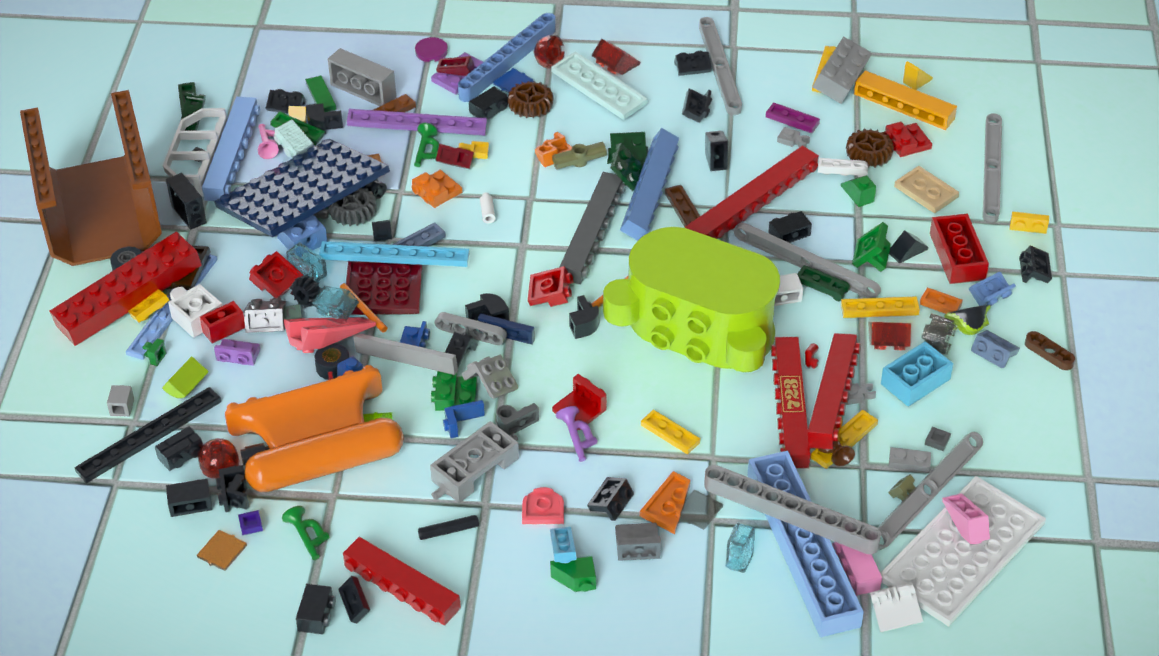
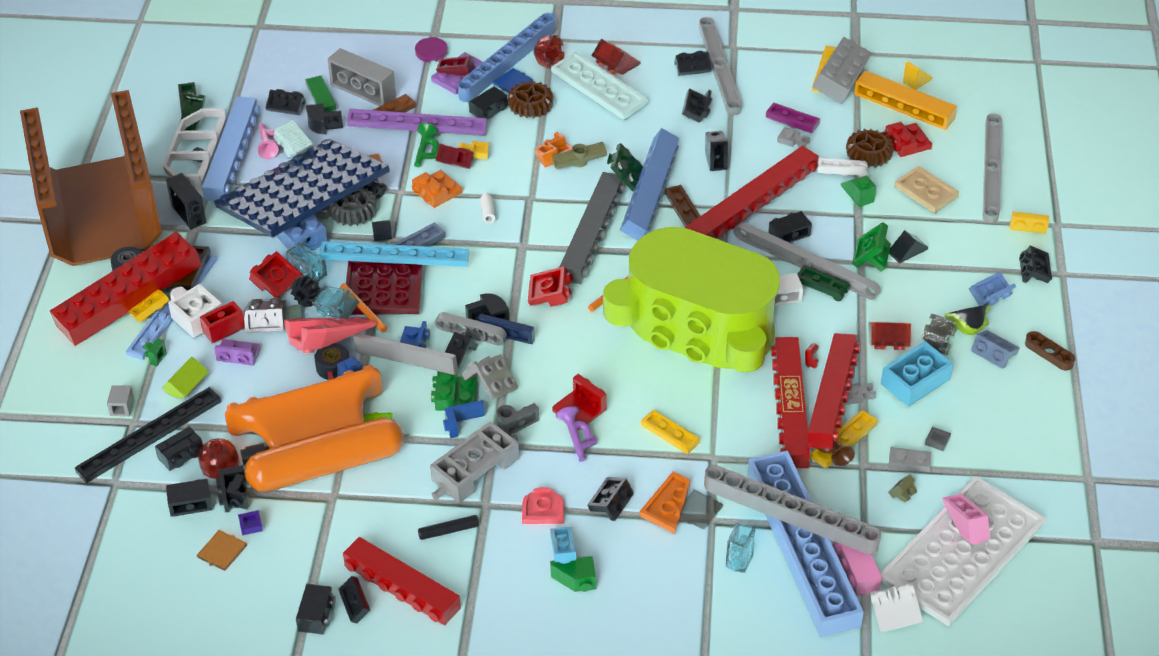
(294, 516): green piece -> none
(298, 112): yellow tile -> none
(311, 132): green tile -> none
(585, 319): black brick -> none
(633, 141): dark green piece -> none
(638, 541): flat silver bracket -> none
(880, 307): yellow plate -> none
(936, 480): light grey beam -> none
(940, 301): orange plate -> none
(959, 248): red brick -> none

